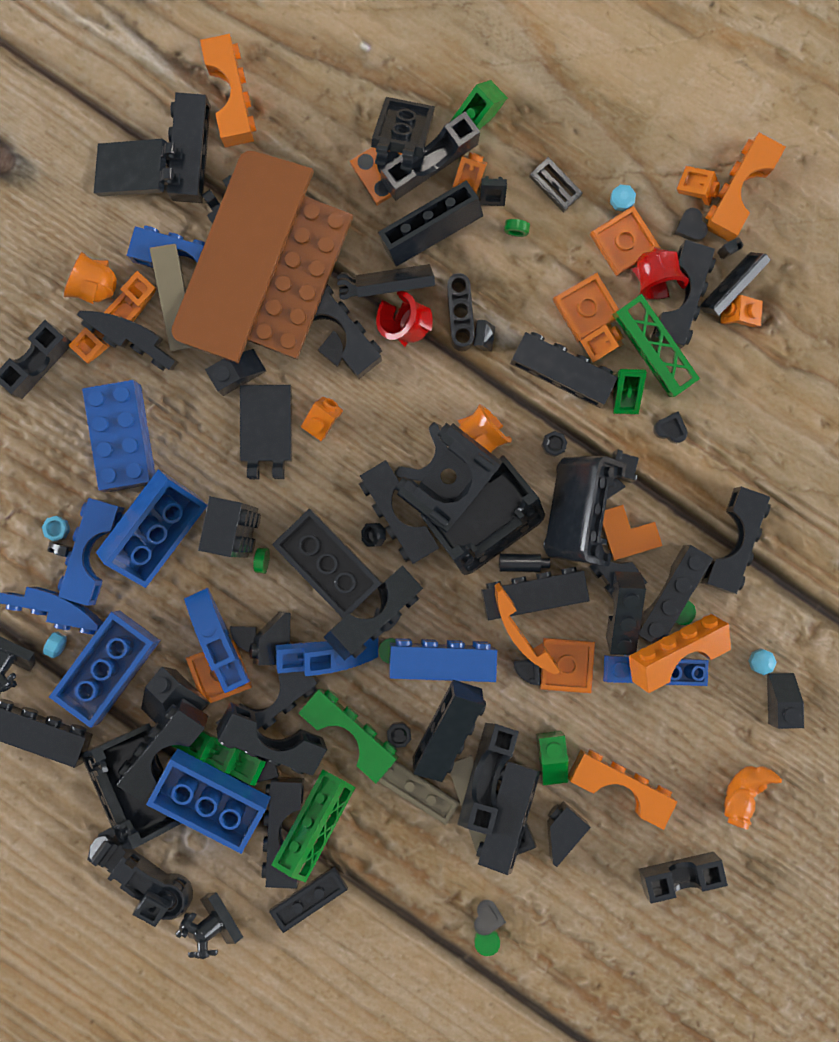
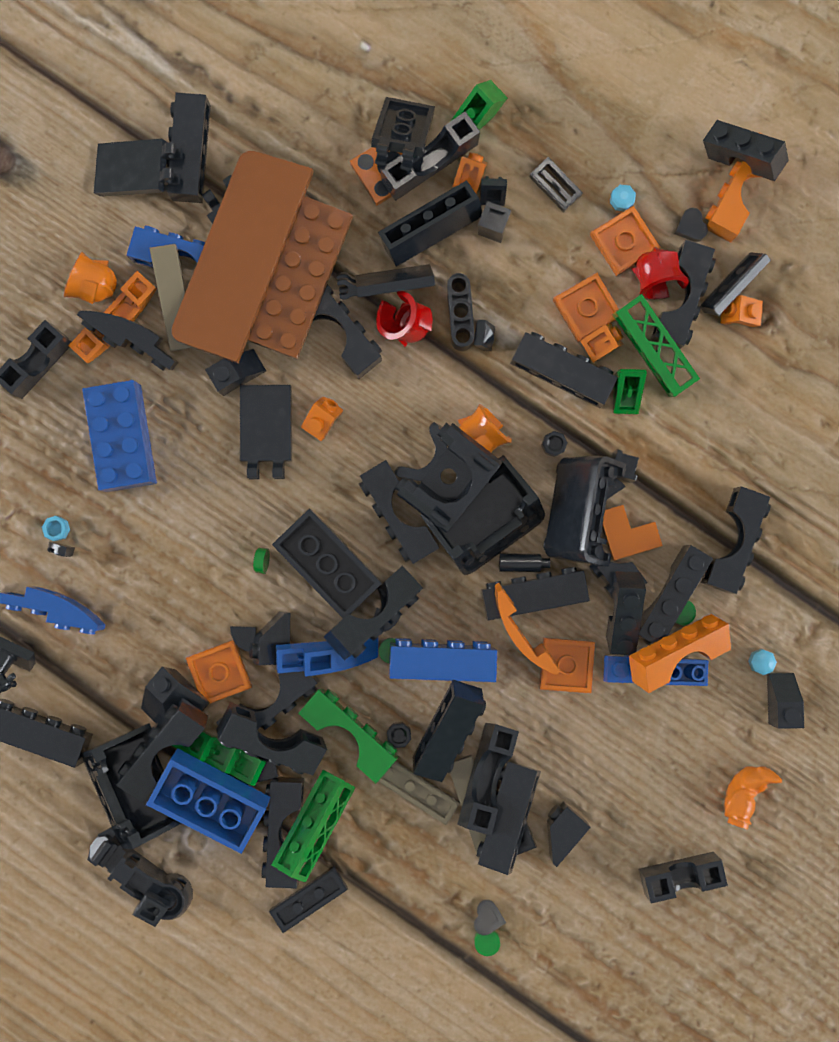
(55, 644): medium azure tile -> none
(80, 581): blue arch -> none
(104, 668): blue brick -> none
(151, 529): blue brick -> none
(215, 640): blue slope -> none
(216, 922): black piece -> none
(229, 528): black brick -> none
(233, 119): orange arch -> none
(332, 349): black tile -> none
(373, 534): black tile -> none
(493, 221): none -> black panel
(516, 227): green tile -> none
(527, 671): black tile -> none
(552, 757): green slope -> none
(652, 803): orange arch -> none
(672, 428): black tile -> none
(699, 184): orange bracket -> none
(730, 248): black tile -> none
(761, 152): none -> black arch

